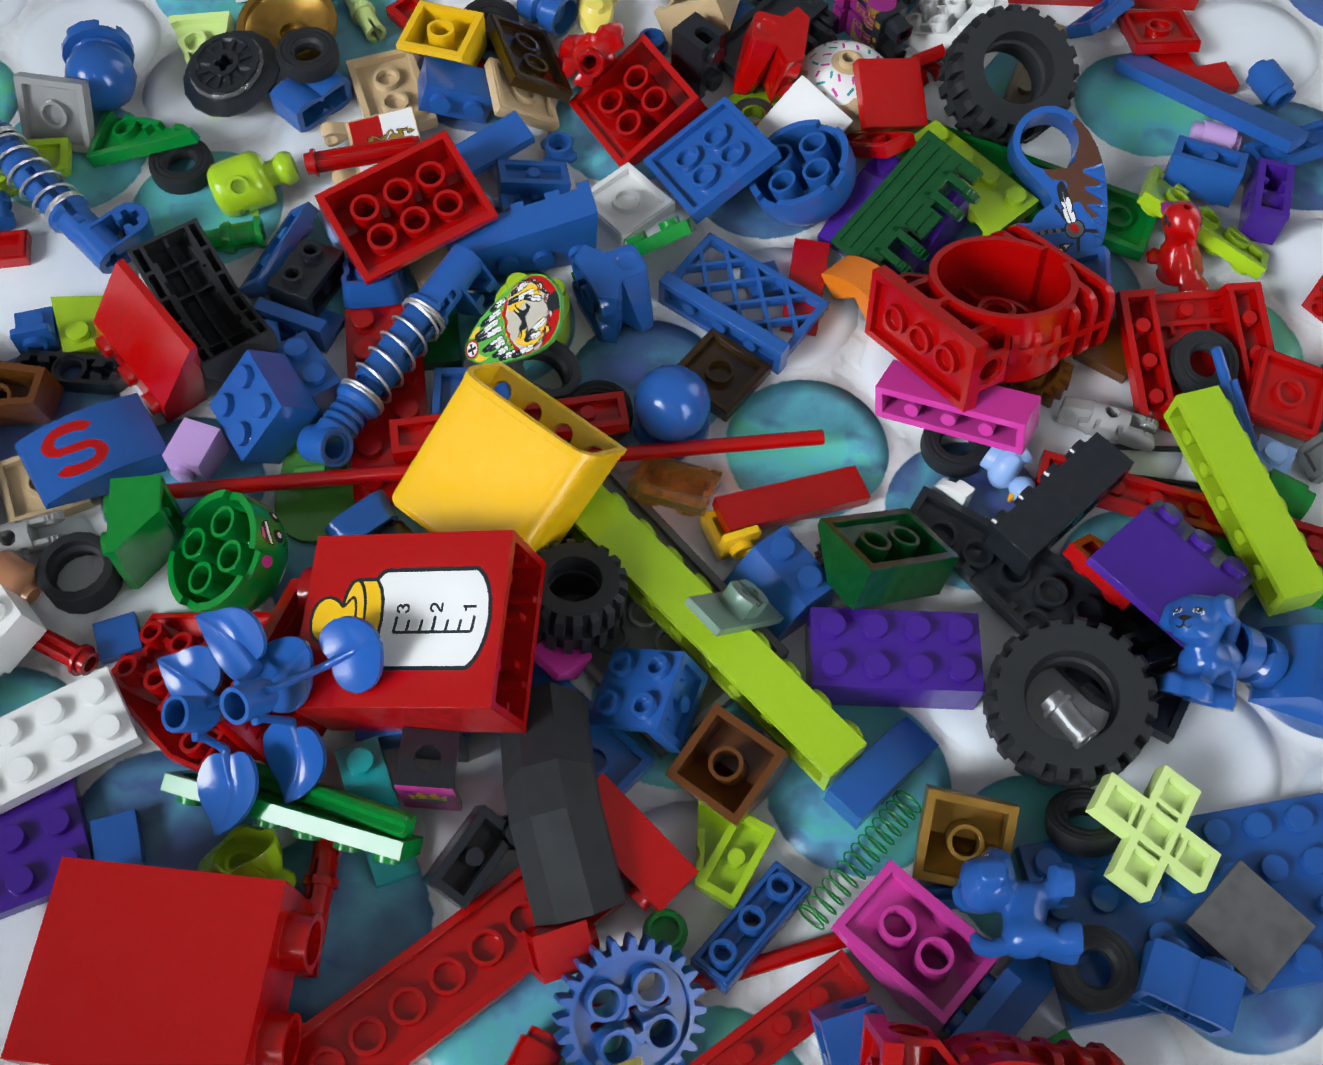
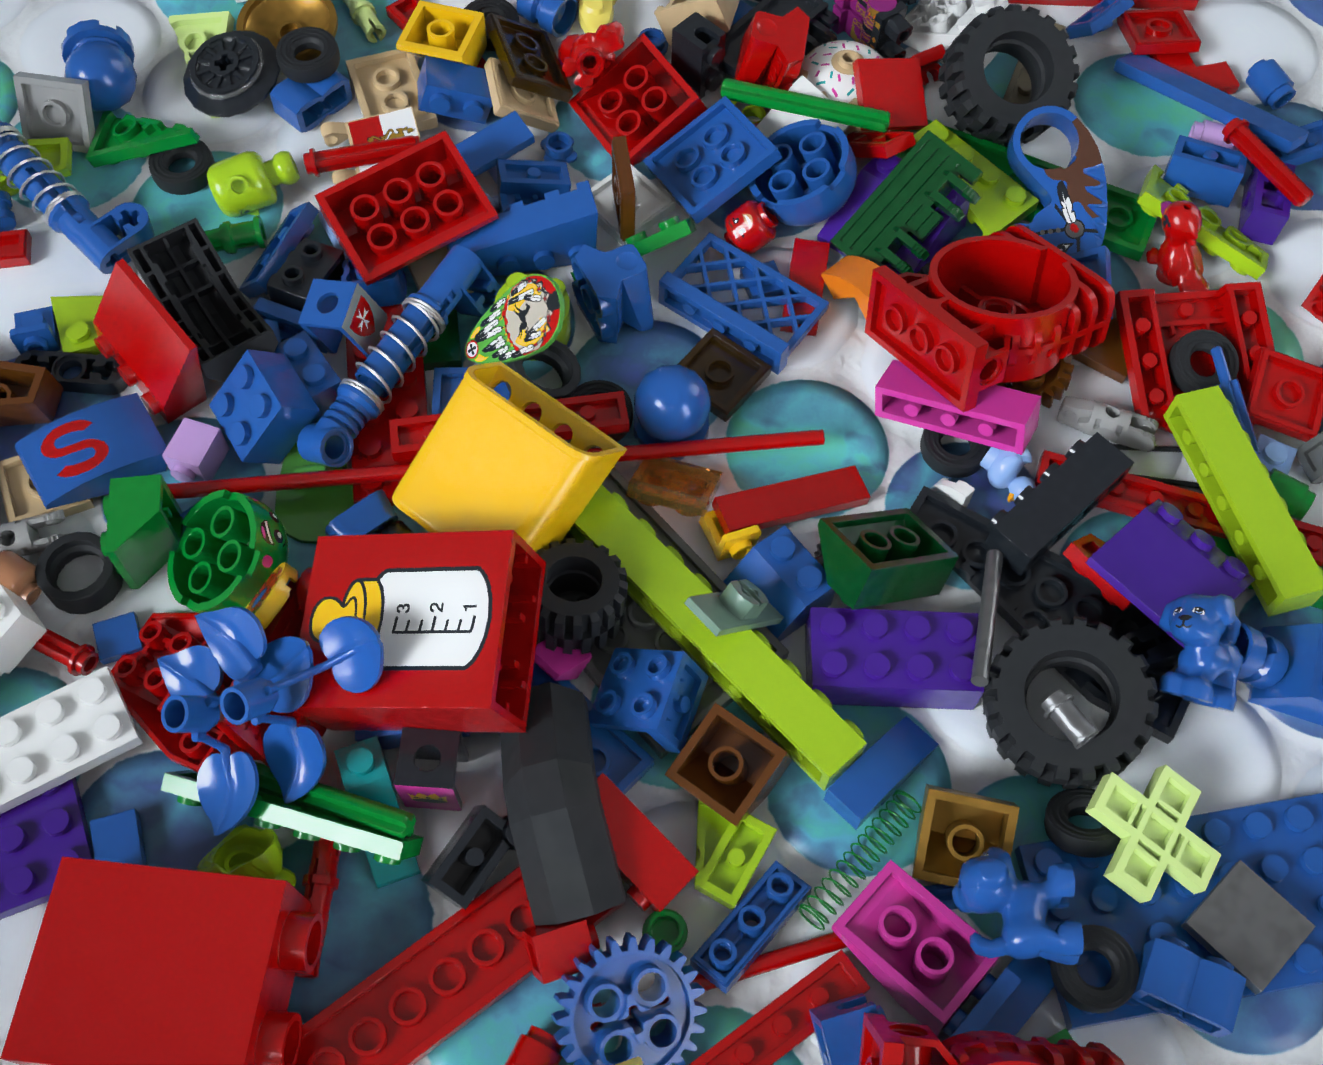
(273, 594): none -> yellow tile
(350, 314): none -> blue piece
(623, 187): none -> reddish brown tile
(750, 227): none -> red head
(806, 105): none -> green axle
(987, 619): none -> flat silver bar
(1266, 162): none -> red axle

